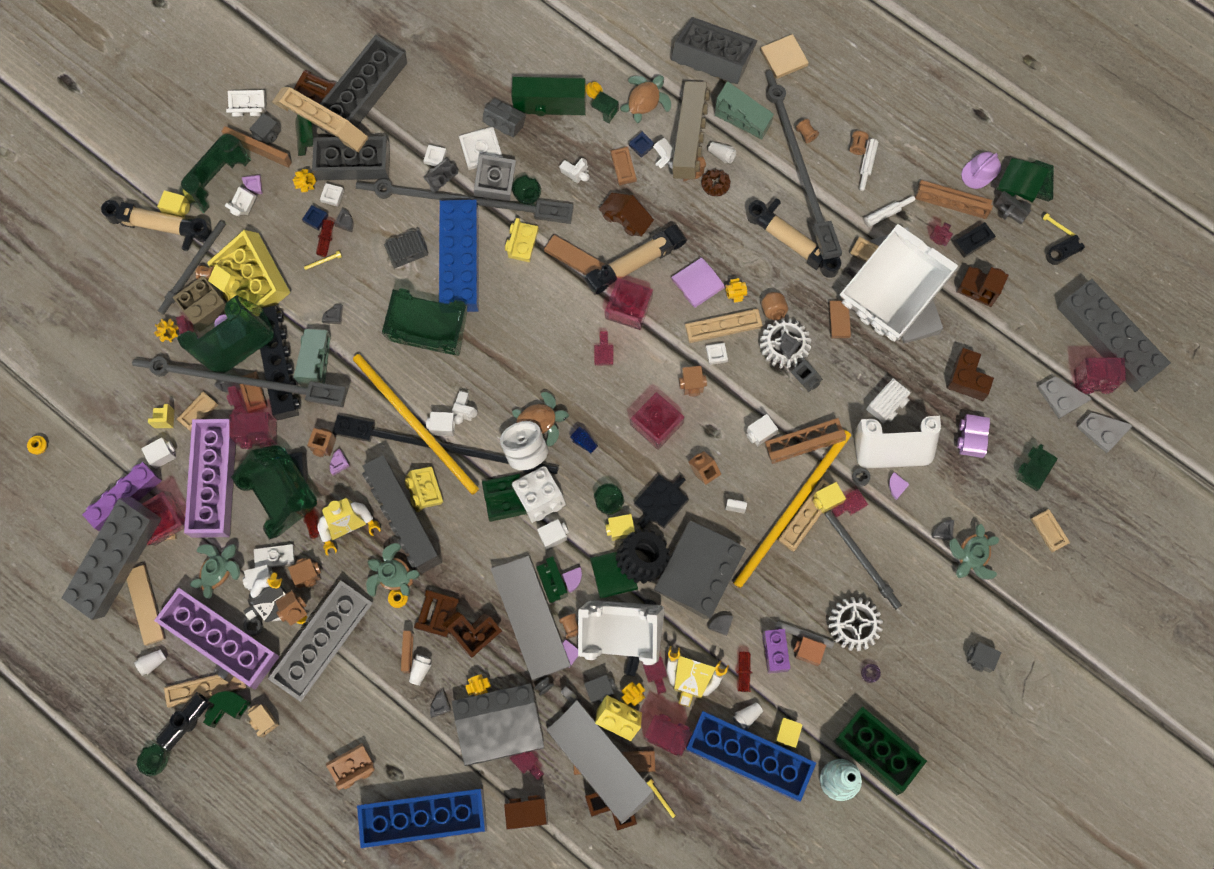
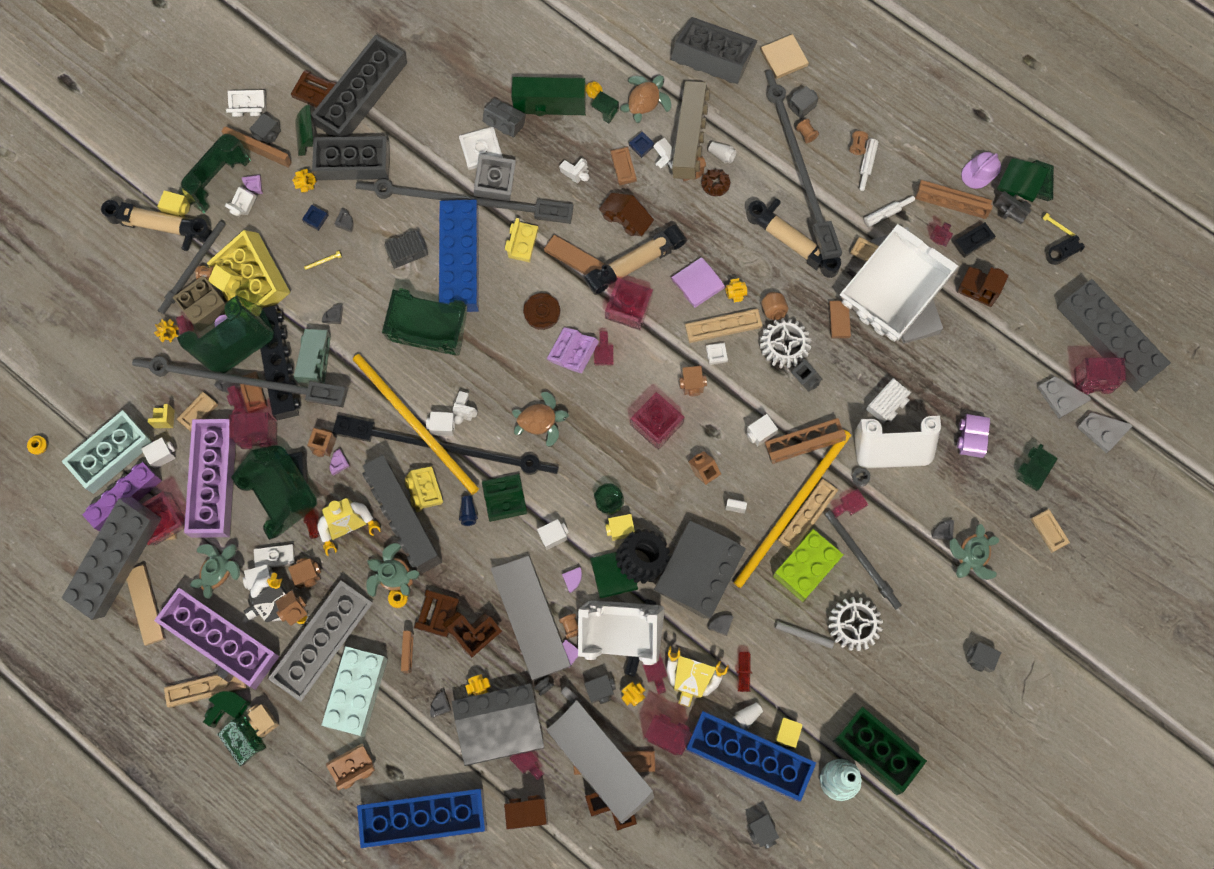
(107, 452): none -> light aqua brick
(149, 662): white cone -> none
(152, 760): clear green hair -> none
(189, 714): black piece -> none
(241, 740): none -> clear green bracket
(259, 628): dark grey bush -> none
(321, 116): tan slope -> none
(324, 238): clear red axle -> none
(331, 194): white plate -> none
(354, 691): none -> light aqua brick
(419, 669): white cone -> none
(434, 155): white plate -> none
(440, 175): flat silver hips -> none
(467, 511): none -> dark blue cone
(524, 445): white wheel -> none
(526, 190): clear green hair -> none
(539, 494): white bracket -> none
(541, 311): none -> reddish brown tile
(552, 580): dark green bracket -> none
(572, 350): none -> lavender slope
(583, 440): clear blue cone -> none
(618, 718): light yellow brick -> none
(650, 783): light yellow piece -> none
(661, 501): black plate -> none
(743, 111): sand green wedge -> none
(763, 832): none -> dark grey brick
(776, 651): medium lavender brick -> none
(788, 345): flat silver tile -> none
(803, 101): none -> dark grey brick
(808, 565): none -> lime brick
(809, 651): nougat brick -> none
(828, 498): light yellow brick -> none
(869, 679): clear purple bush -> none
(897, 485): lavender tile -> none
(966, 378): reddish brown brick -> none

